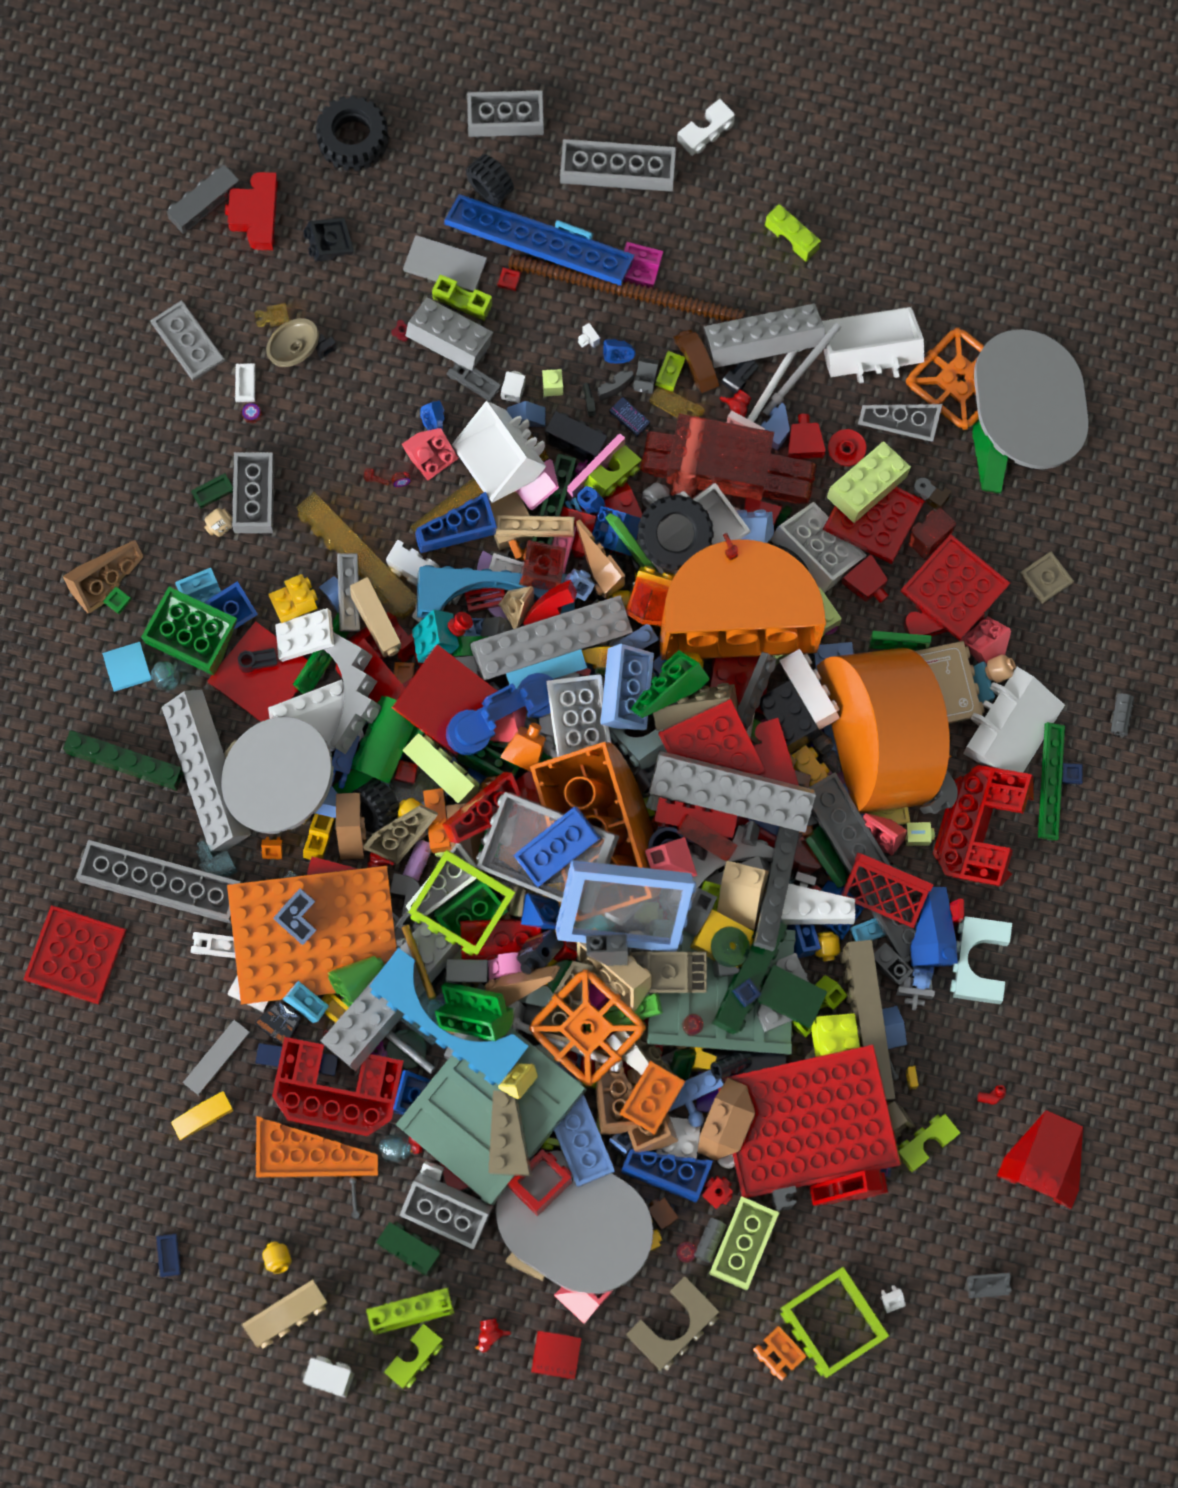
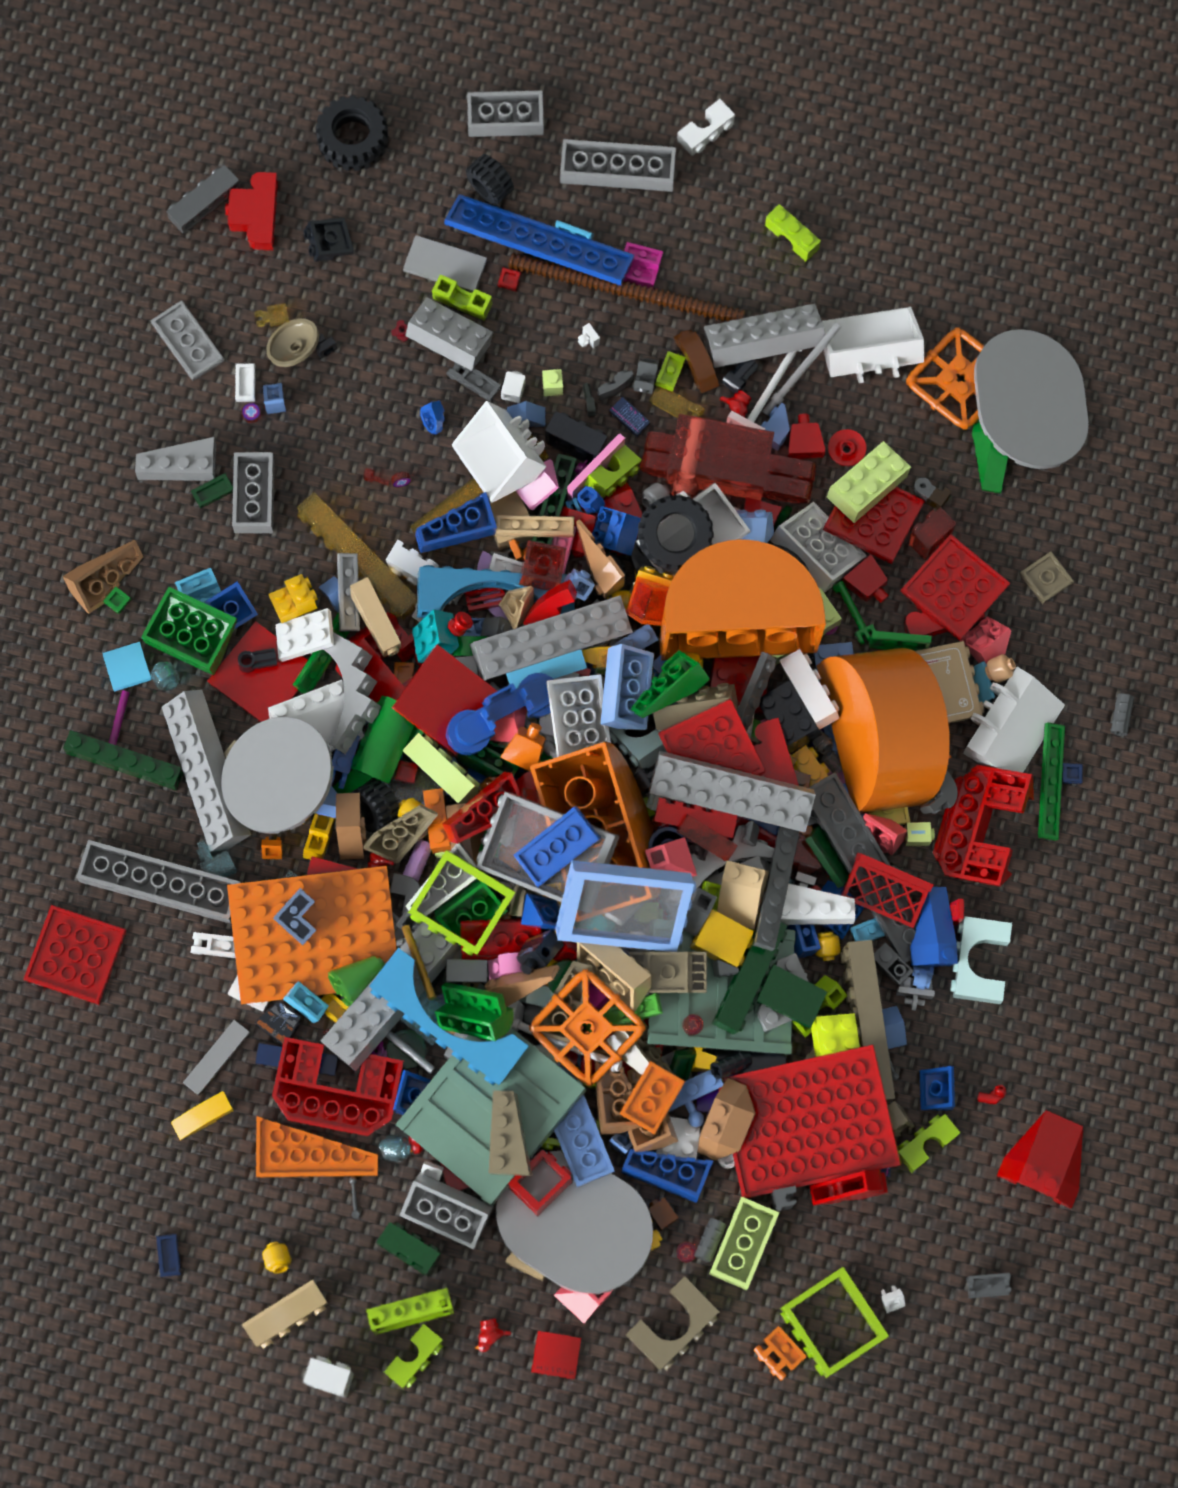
(119, 717): none -> magenta bar
(180, 462): none -> light grey wedge
(218, 522): tan head -> none
(274, 398): none -> medium blue slope
(430, 452): coral slope -> none
(519, 1080): light yellow slope -> none
(608, 949): dark grey slope -> none
(618, 351): blue rock -> none
(628, 540): bright green tile -> none
(723, 953): clear green dish -> none
(723, 1196): red brick -> none
(732, 551): clear red hand -> none
(746, 992): dark blue tile -> none
(863, 630): none -> green hinge
(909, 420): light grey wedge -> none
(911, 1078): yellow tile -> none
(937, 1089): none -> blue slope

